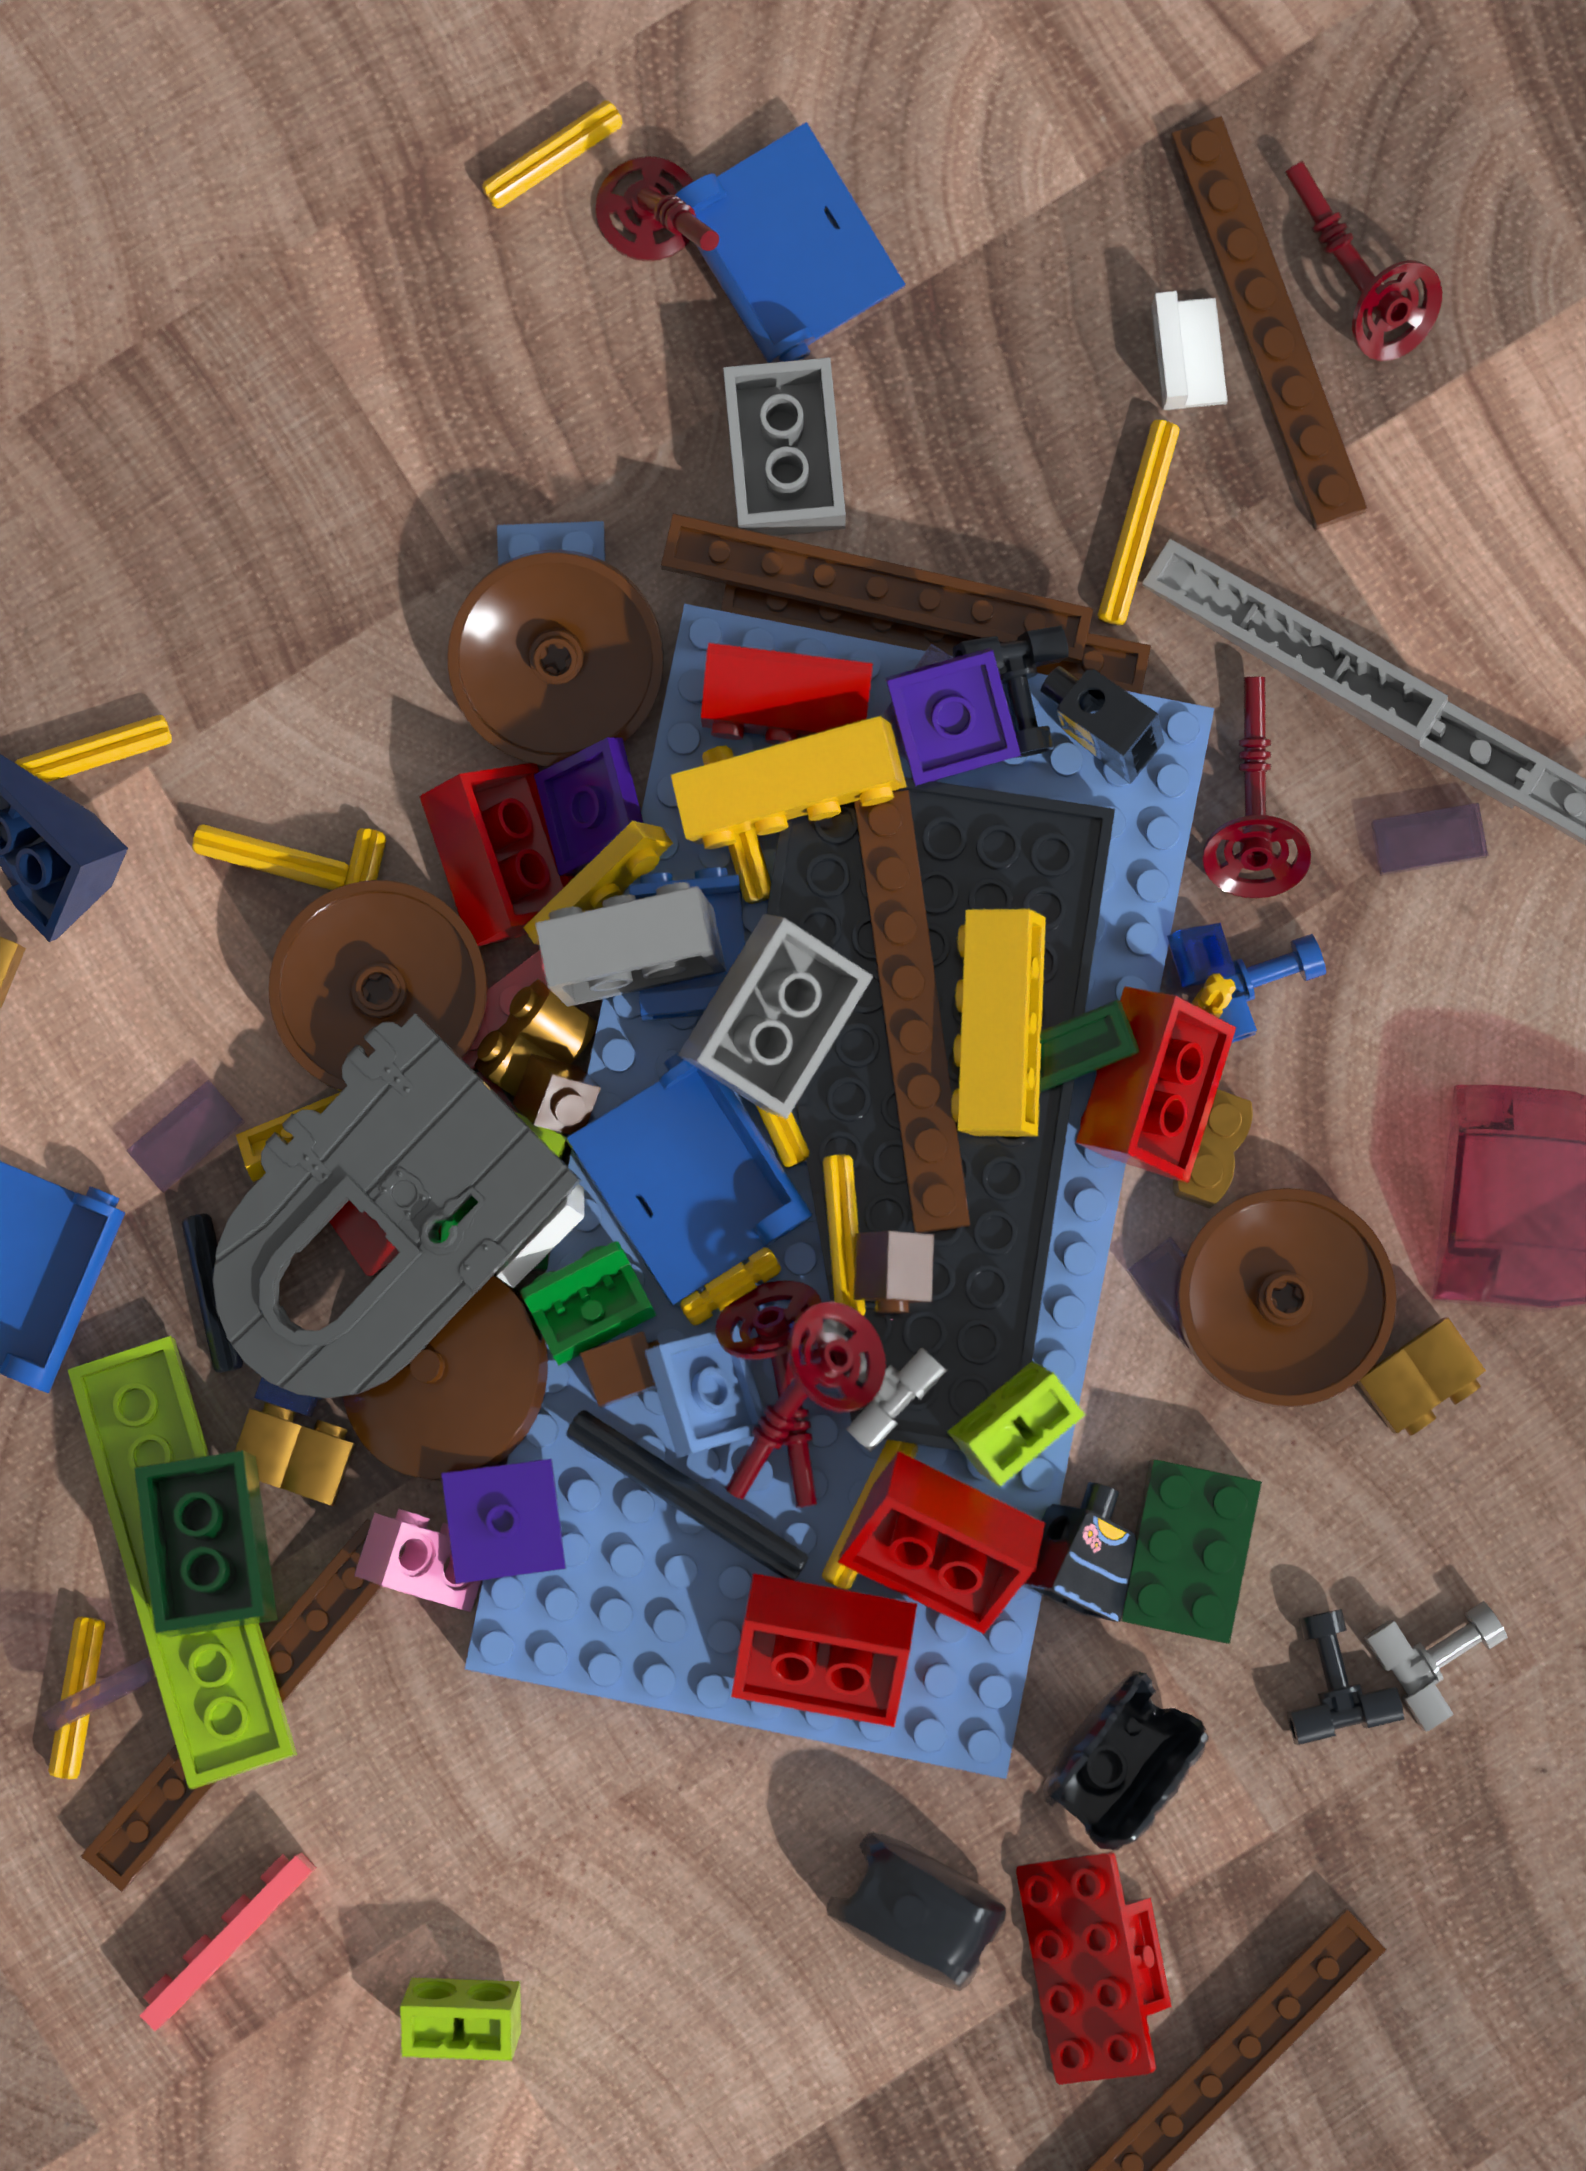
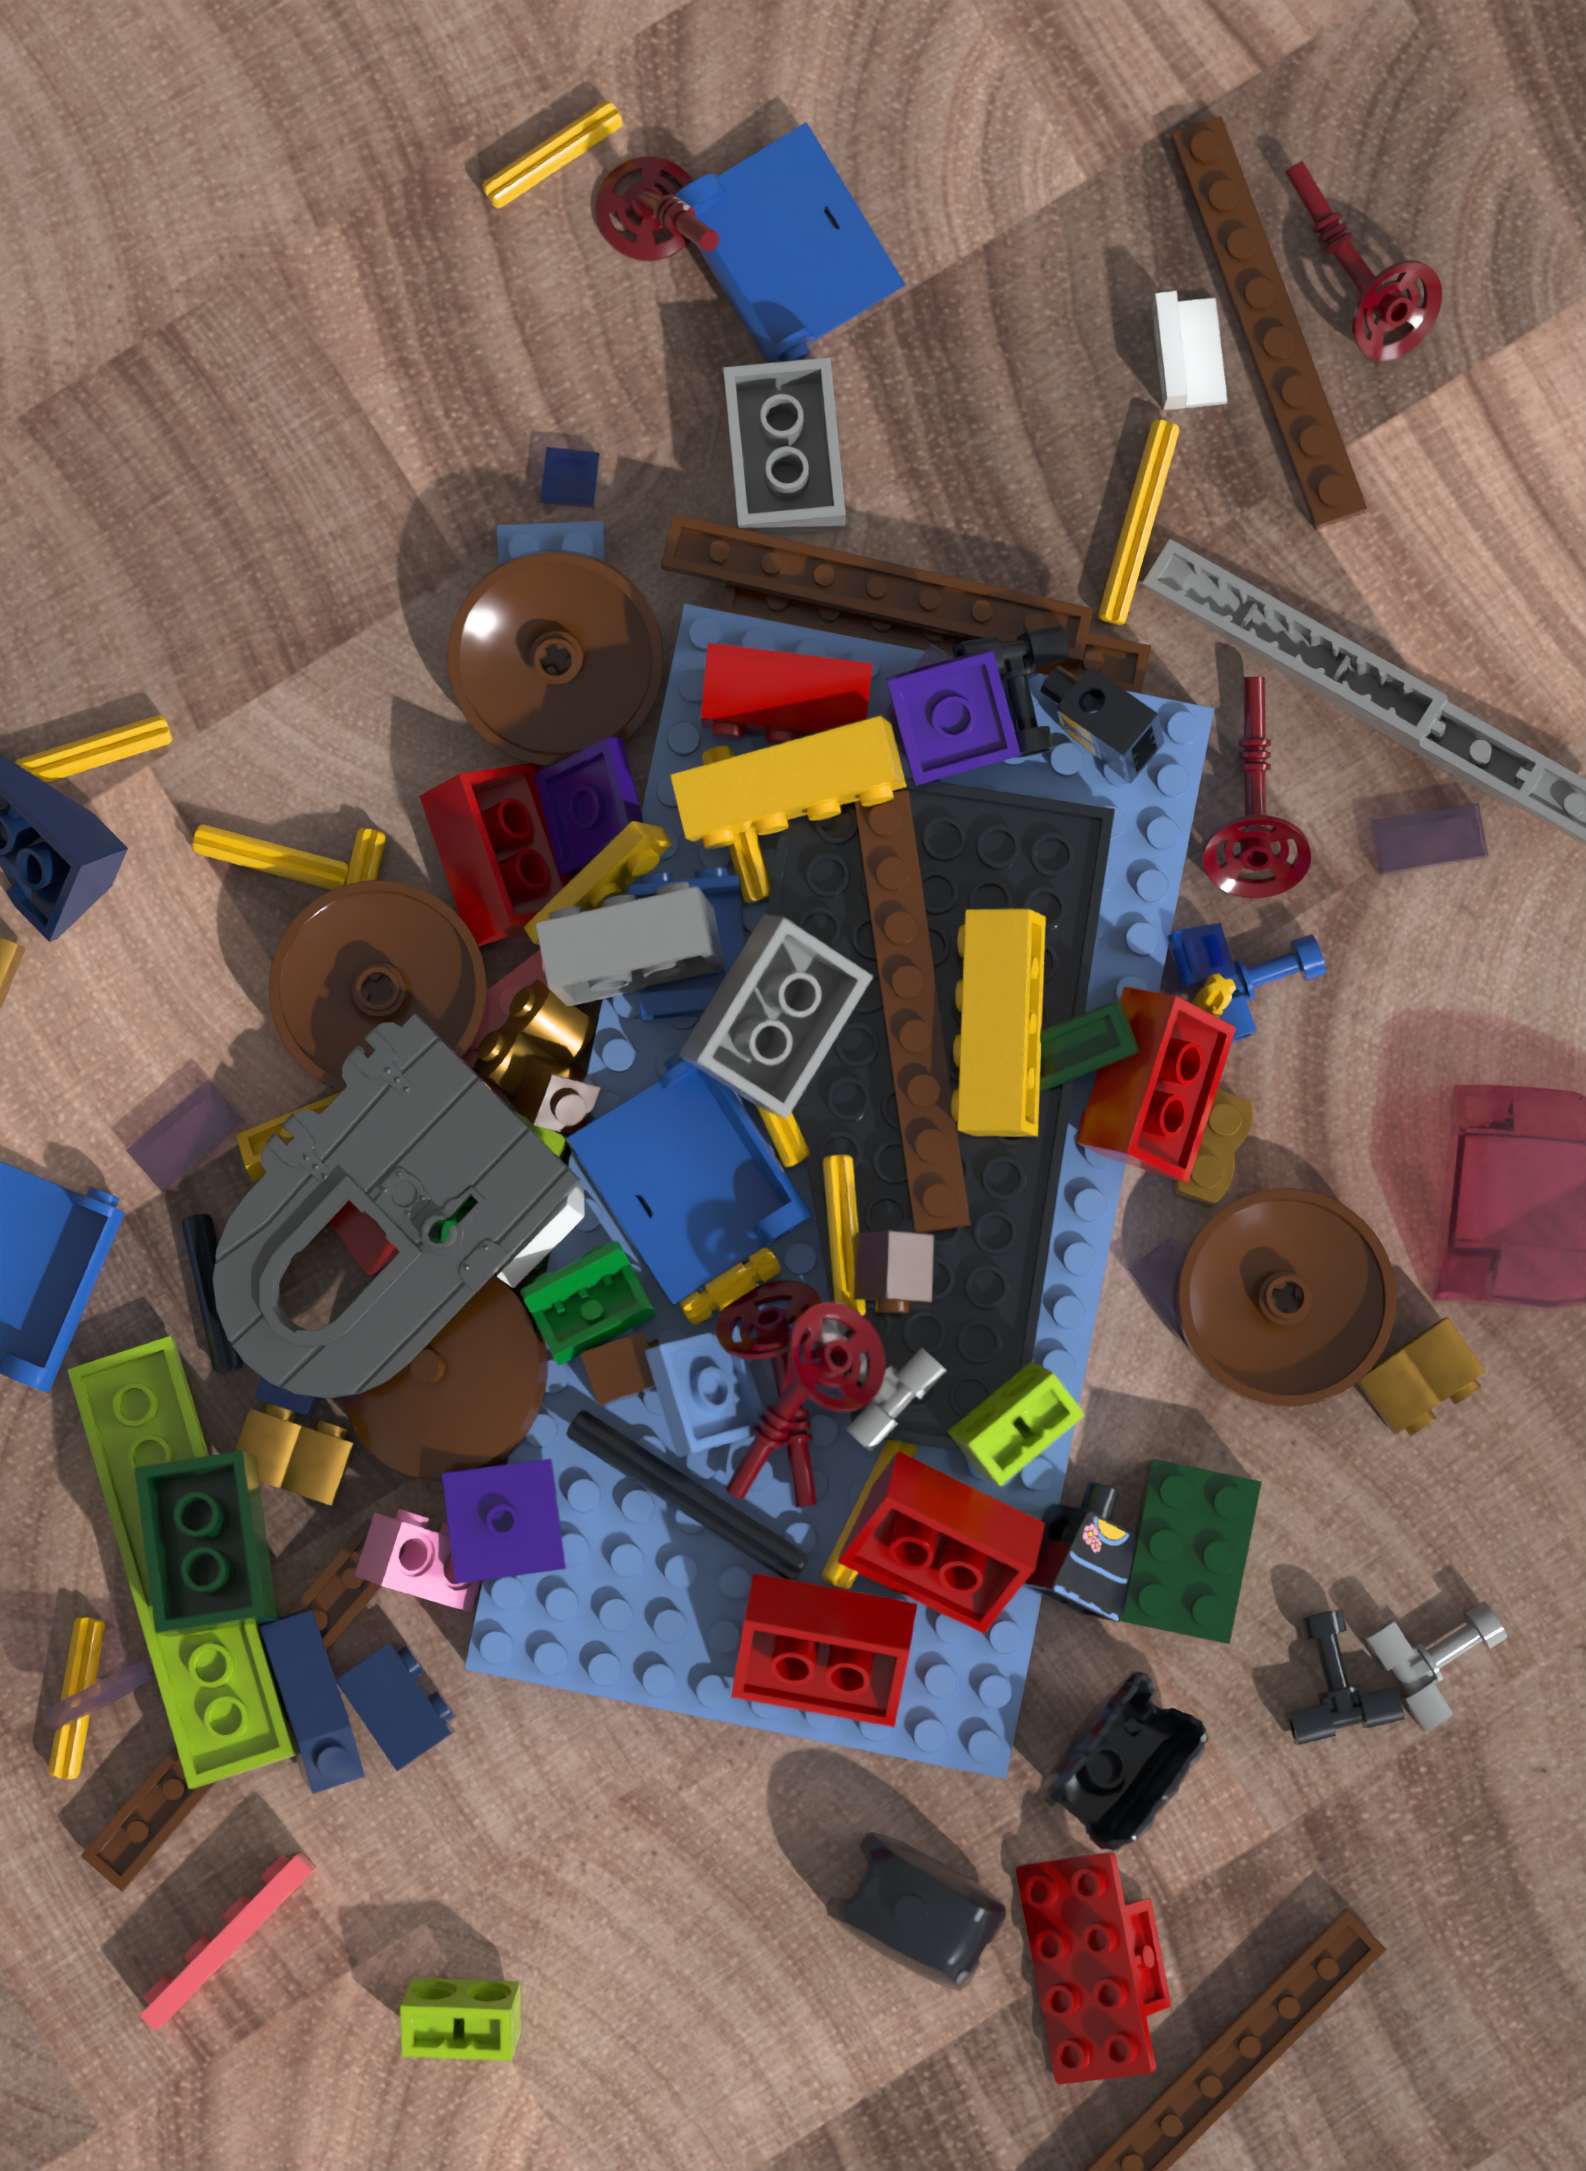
(311, 1701): none -> dark blue slope
(397, 1704): none -> dark blue brick
(570, 477): none -> clear blue tile

